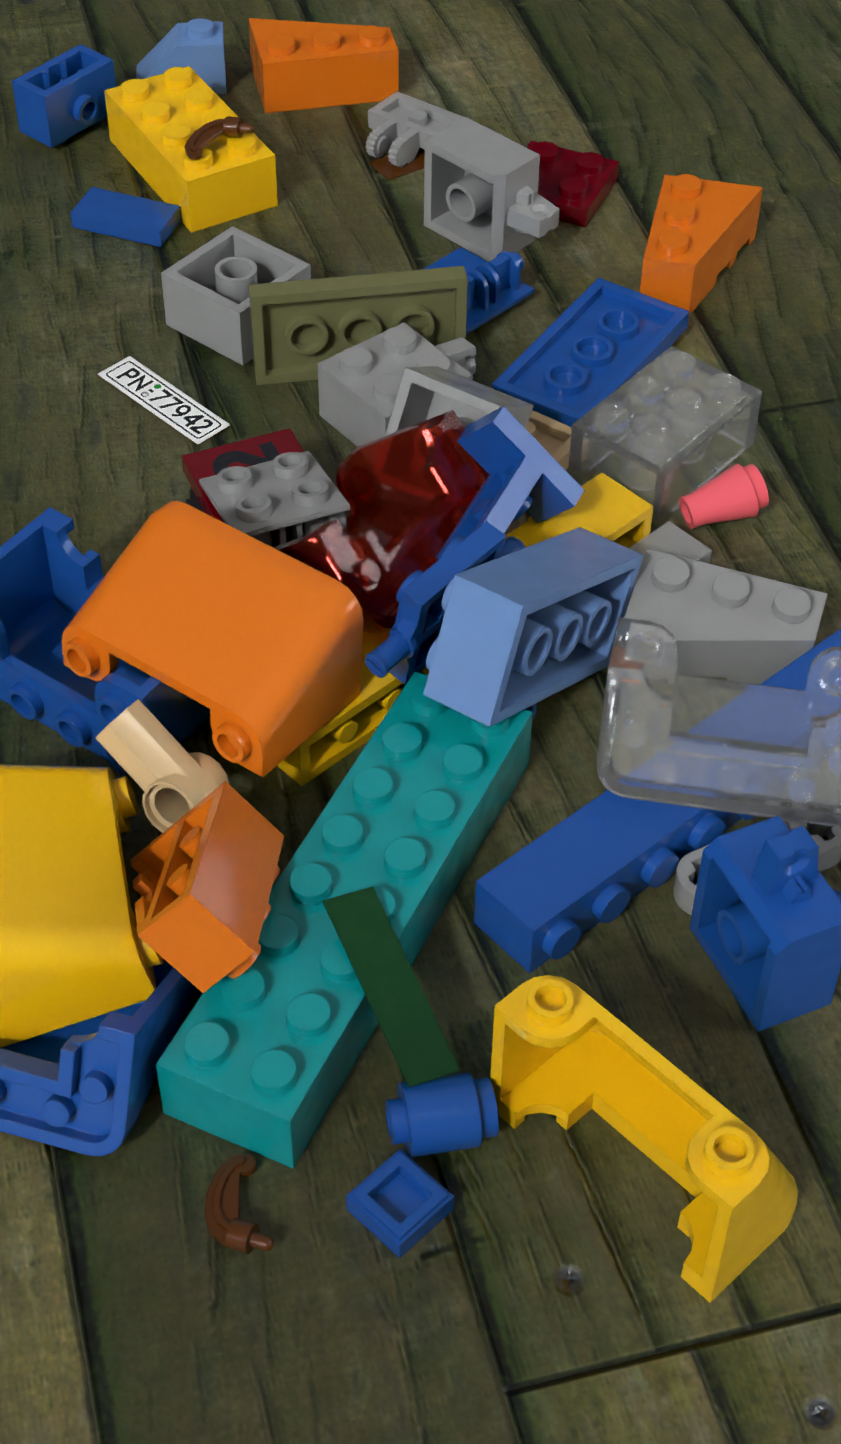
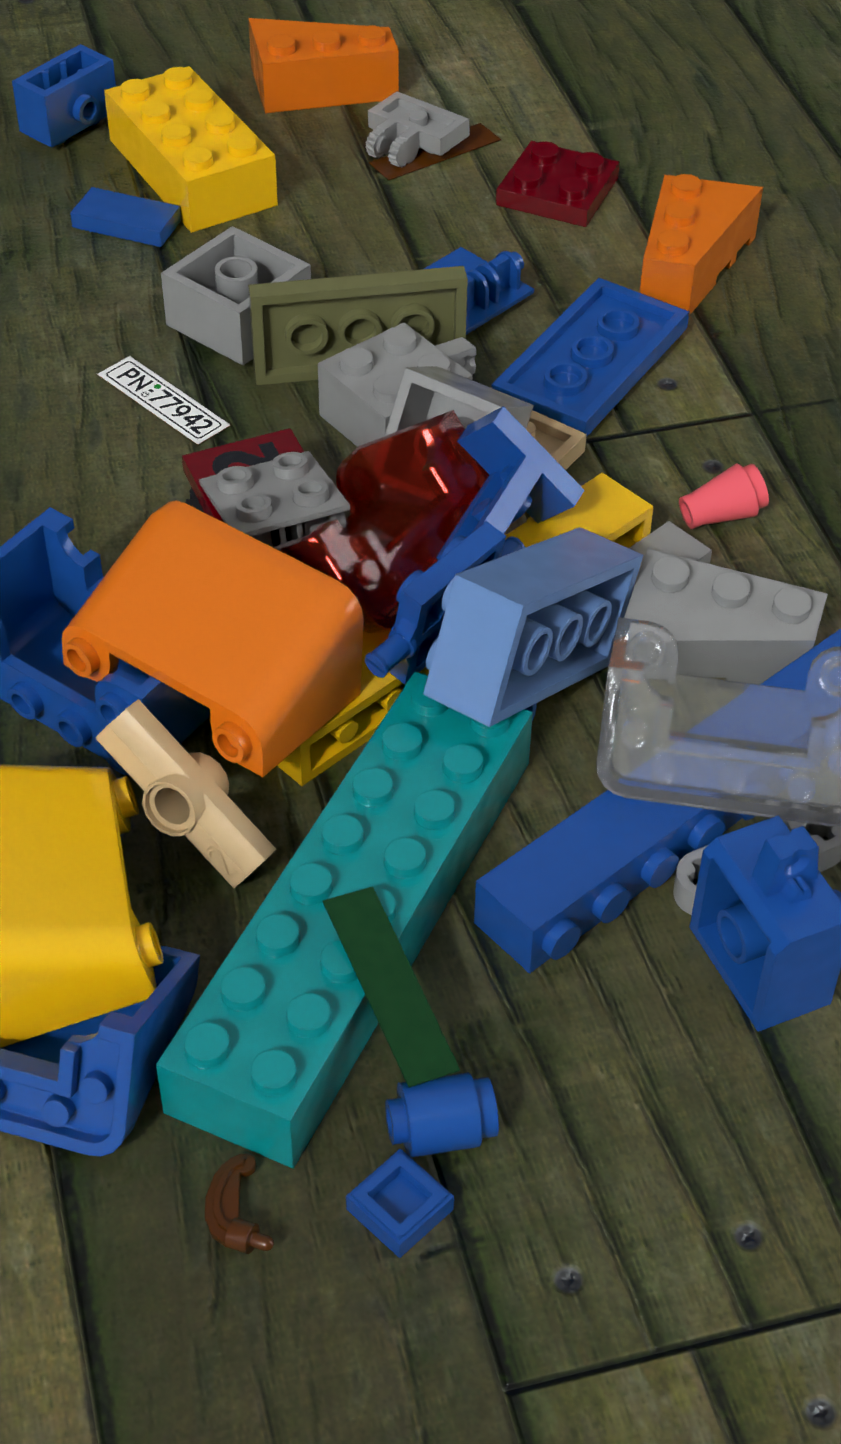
(193, 45): medium blue slope -> none
(208, 888): orange wedge -> none
(211, 131): reddish brown piece -> none
(484, 190): light grey hinge -> none
(570, 1055): yellow windscreen -> none
(666, 430): clear brick -> none

